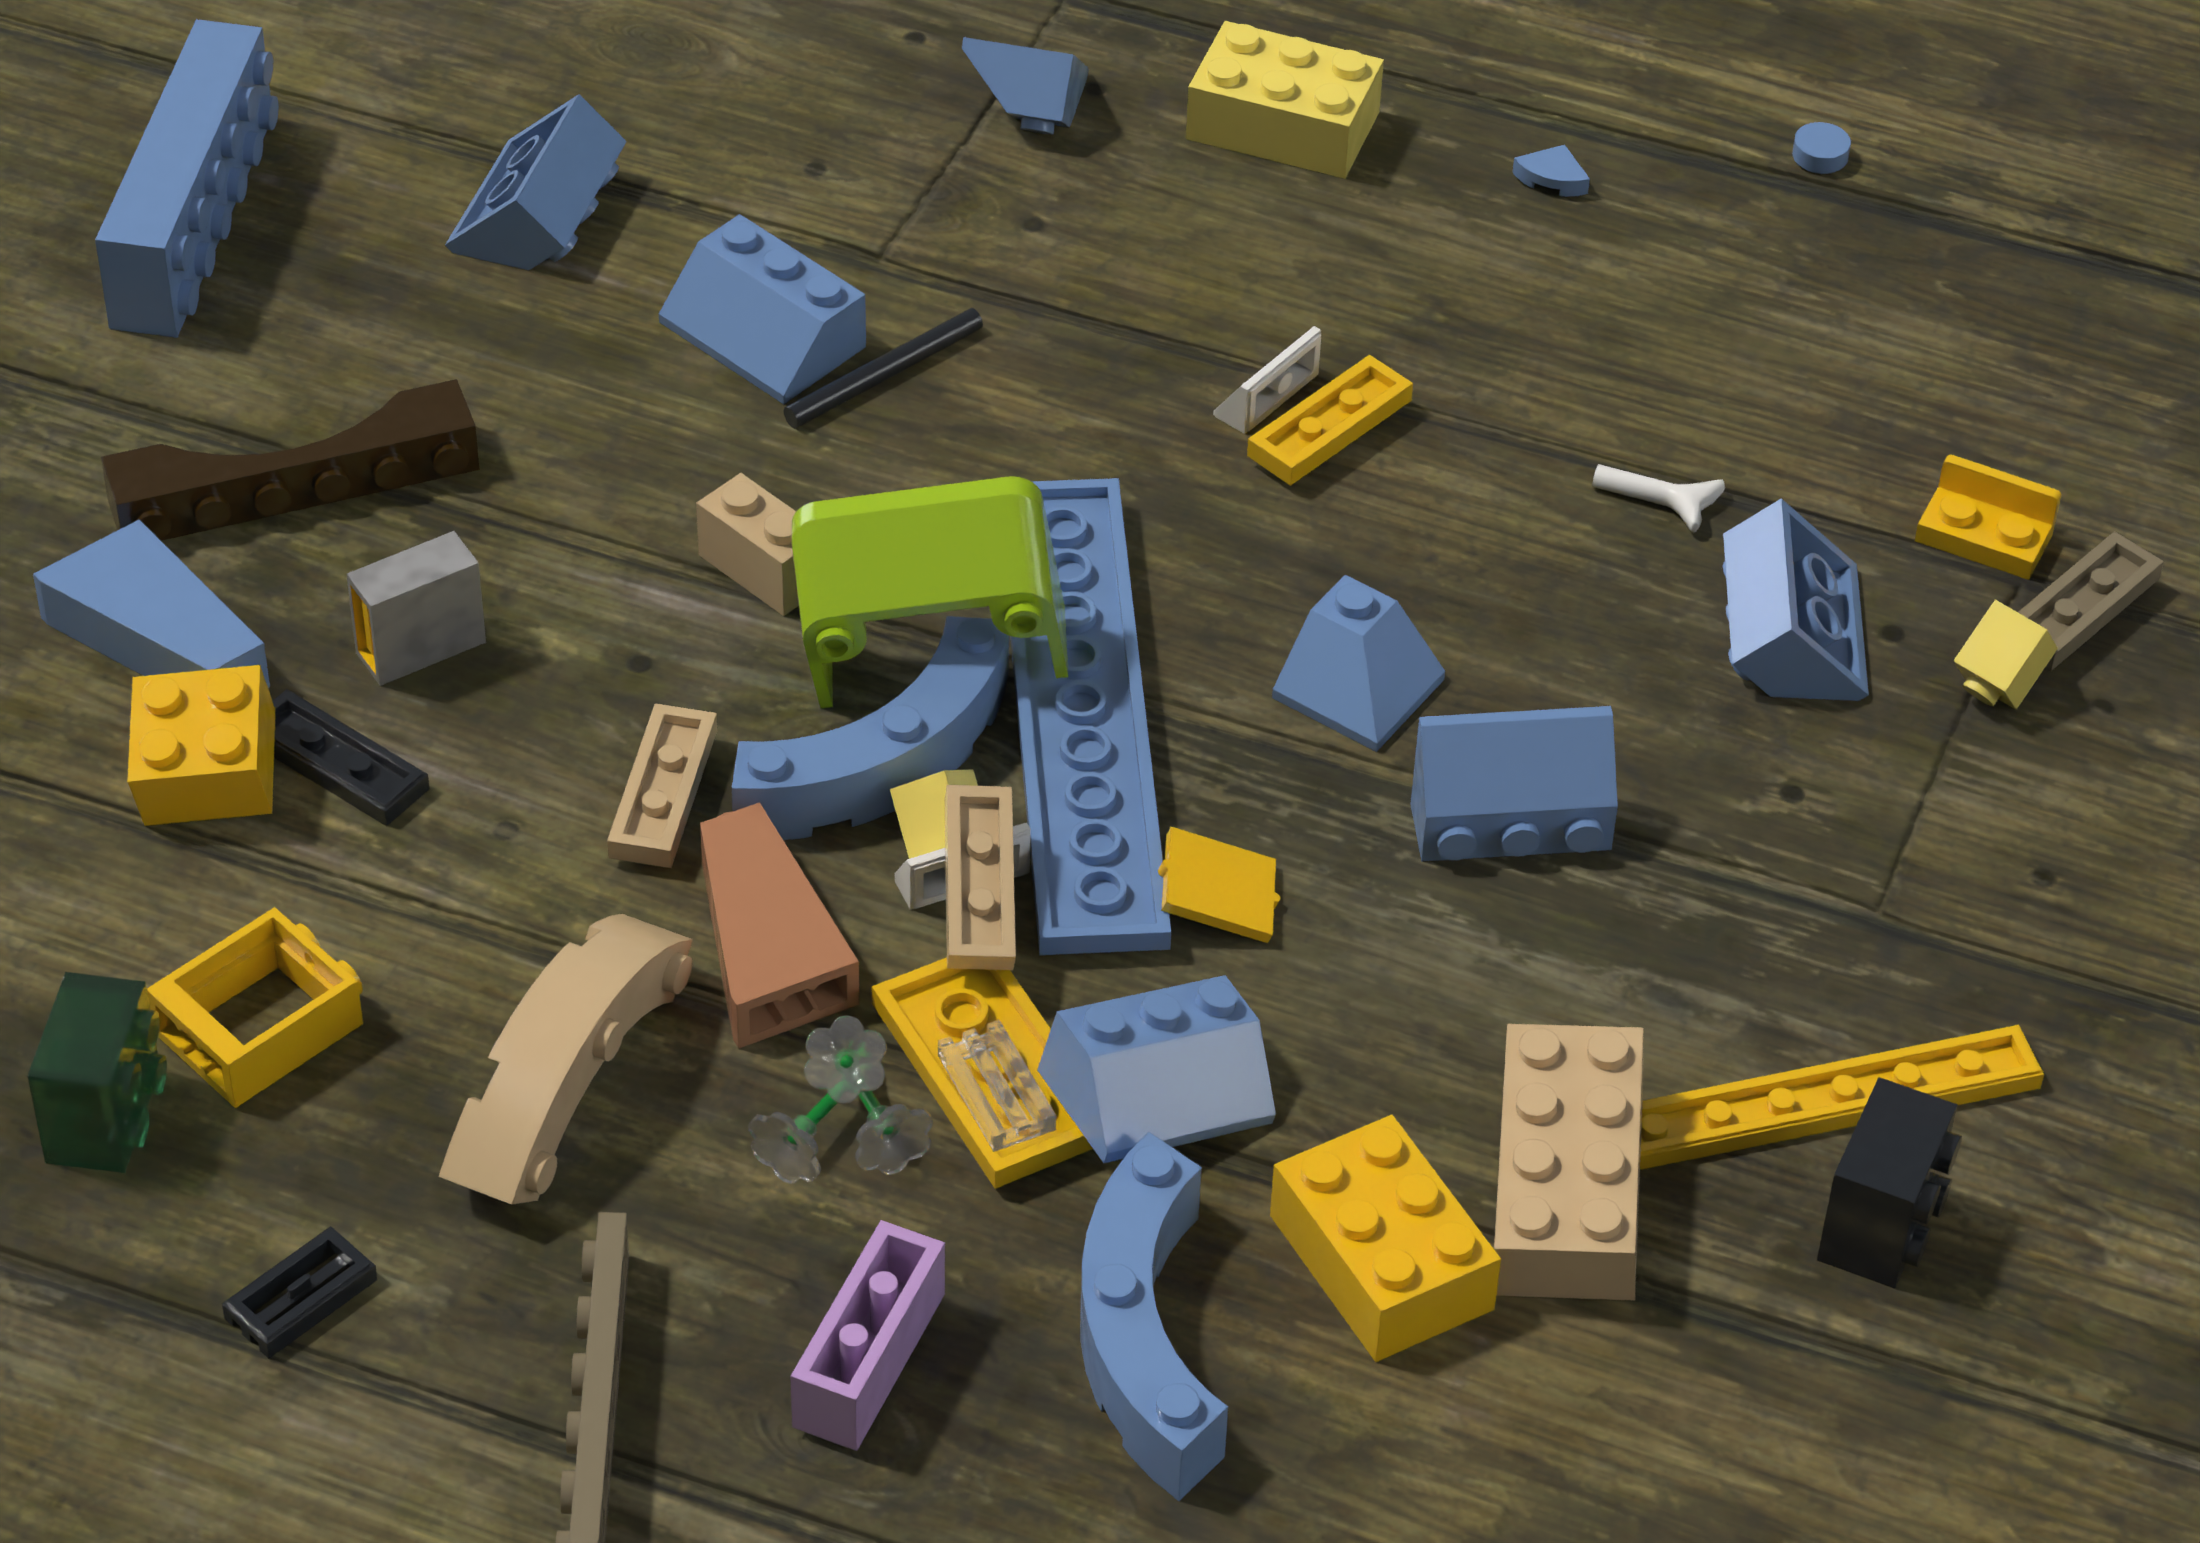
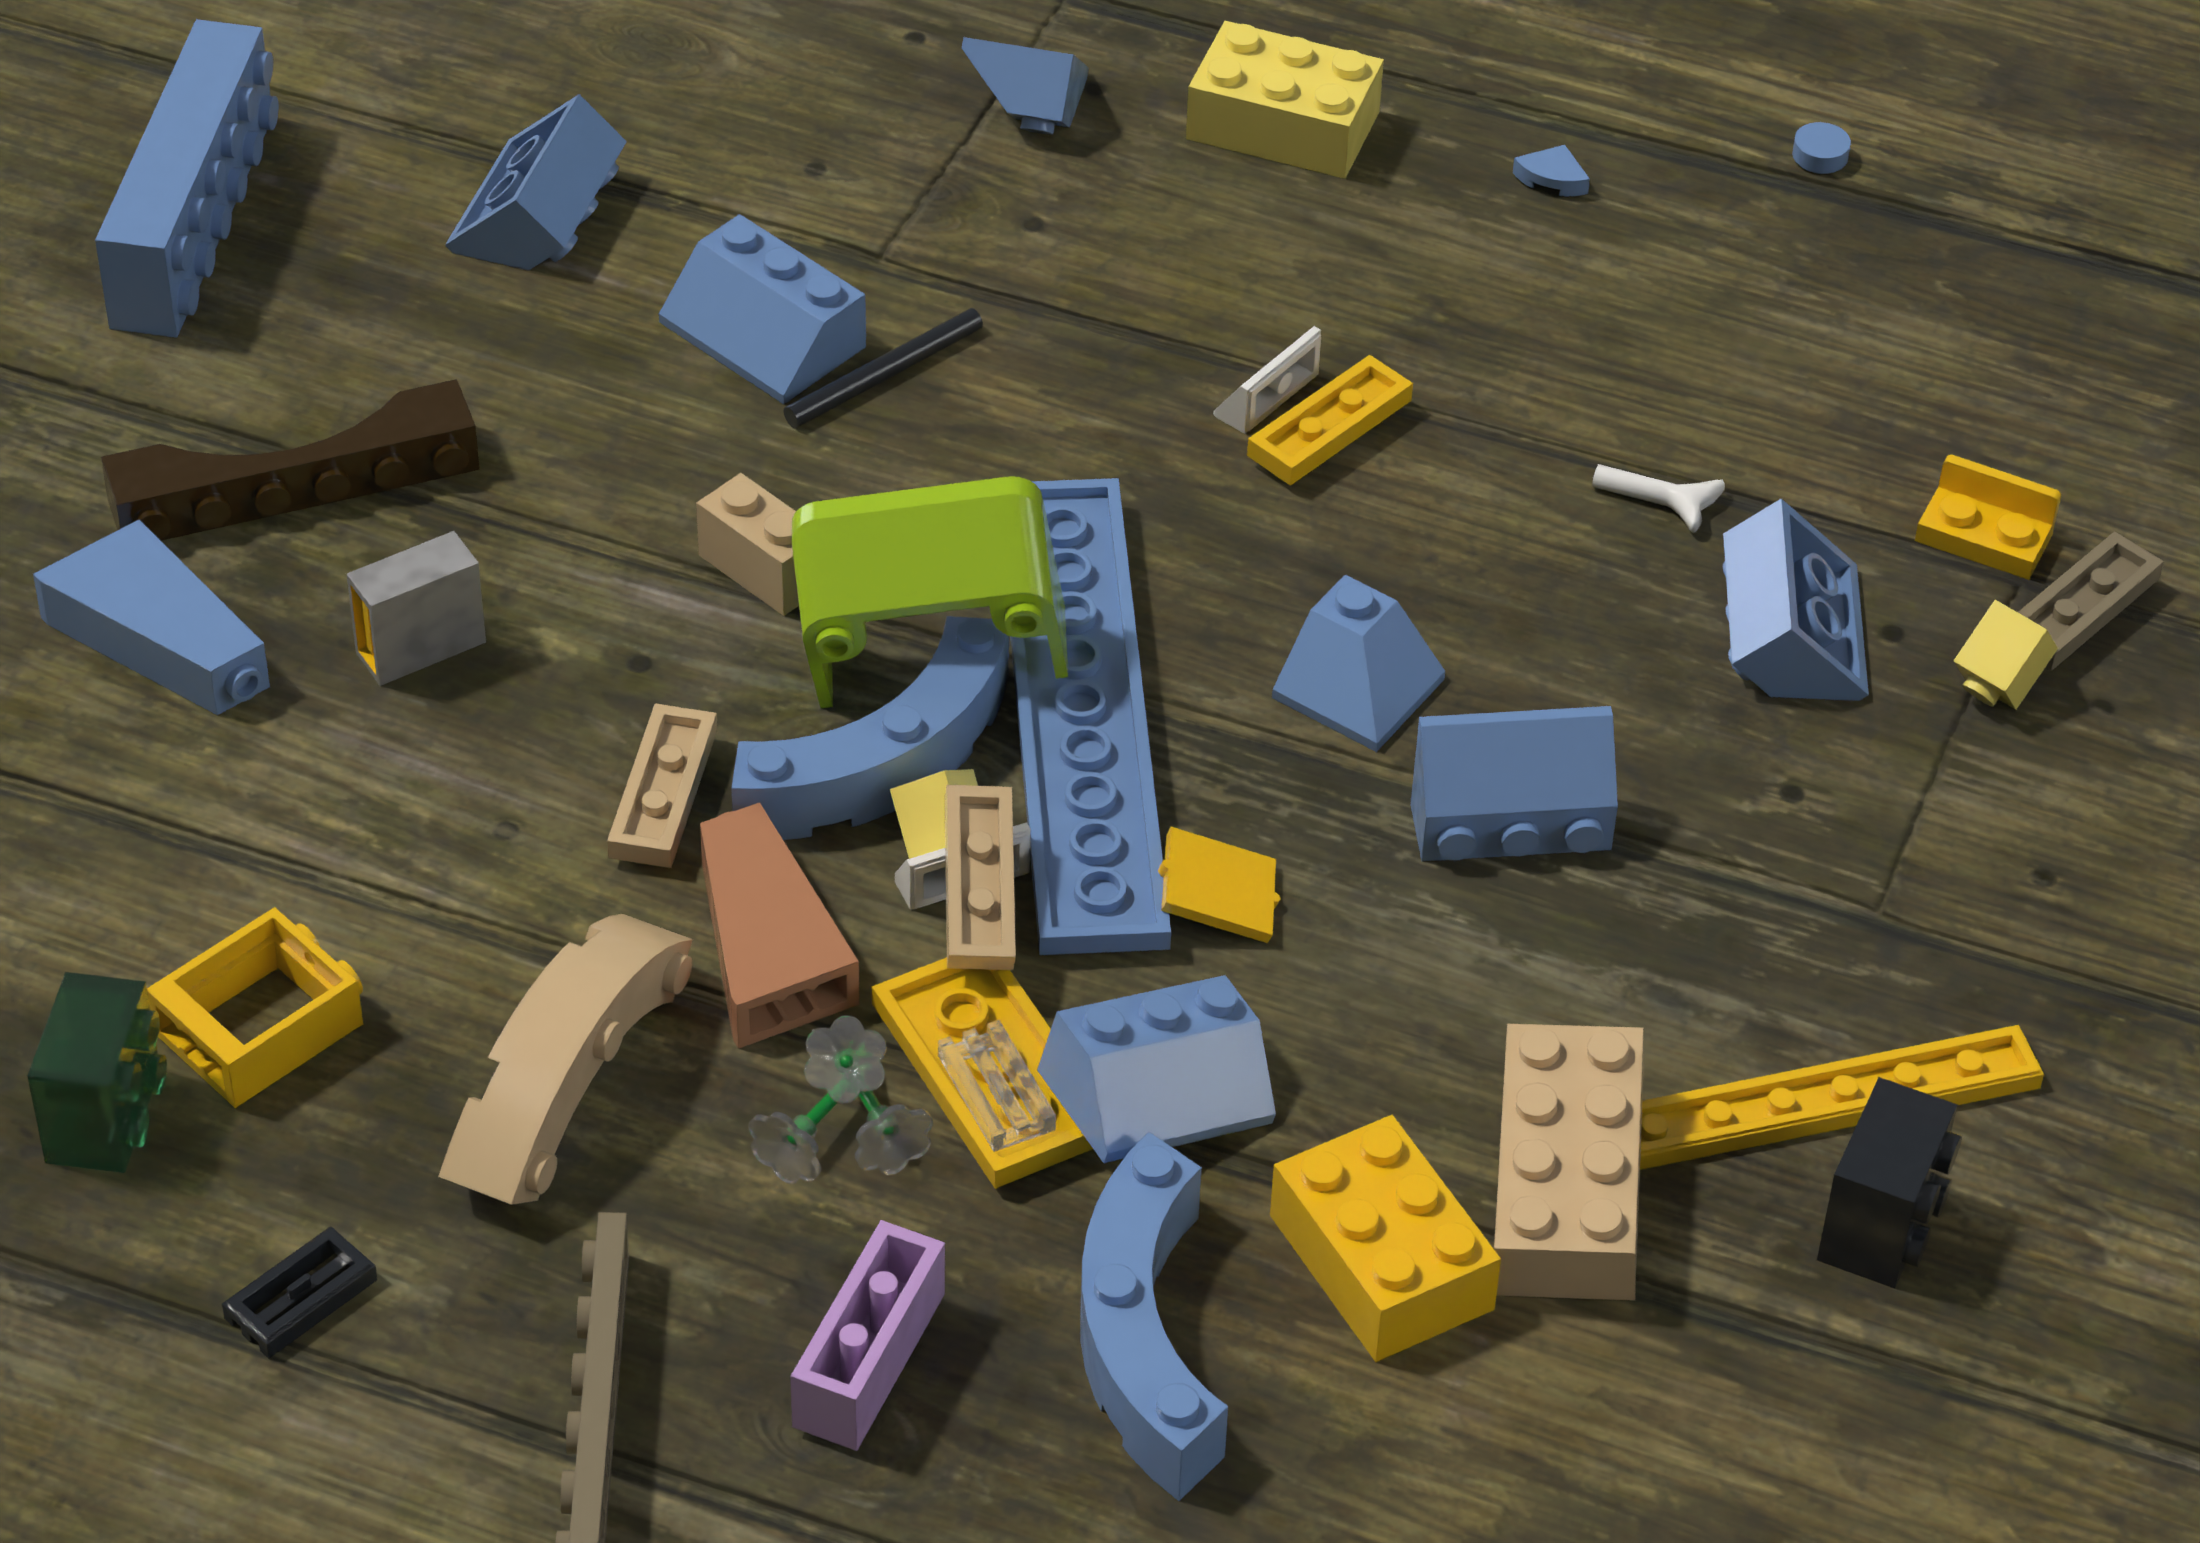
(201, 745): yellow brick -> none
(344, 760): black tile -> none

